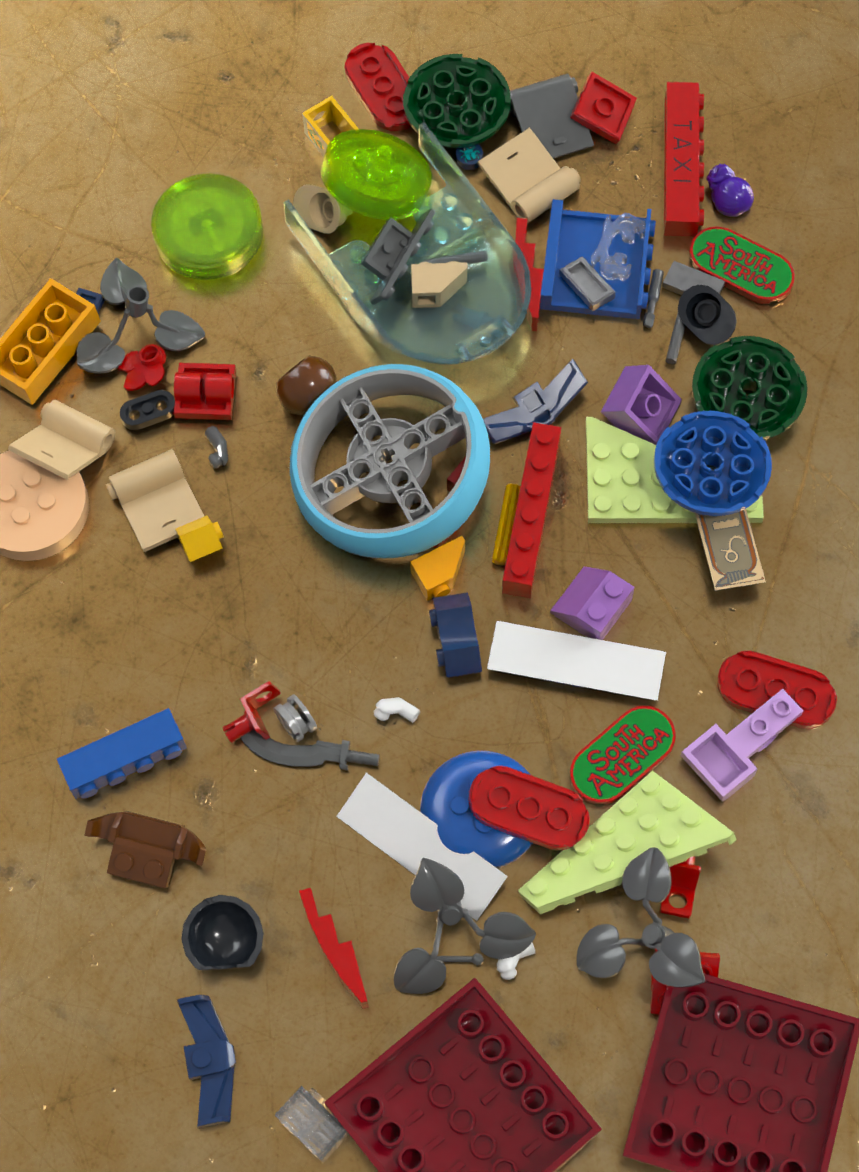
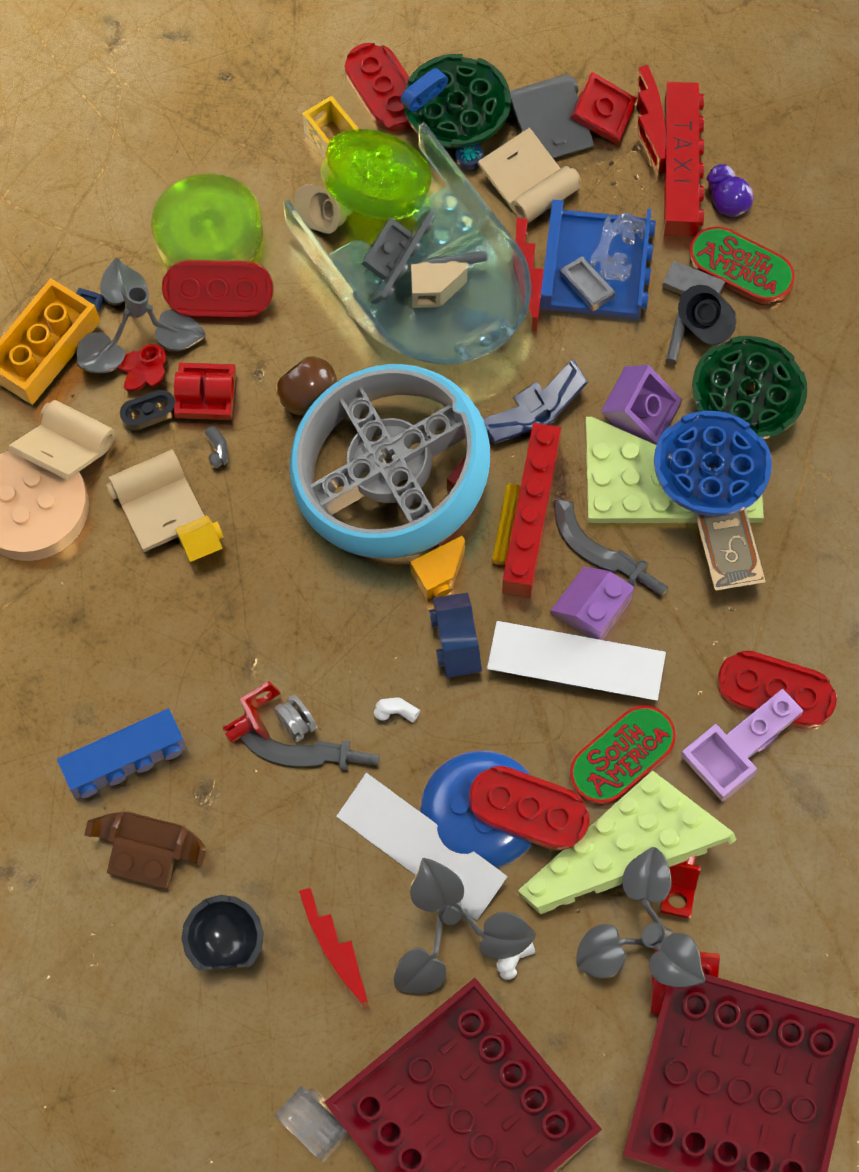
(209, 1059): dark blue plate -> none
(217, 288): none -> red tile
(424, 90): none -> blue beam
(476, 959): dark grey hinge -> none
(600, 555): none -> dark grey sword
(651, 119): none -> red slope
(653, 297): dark grey piece -> none

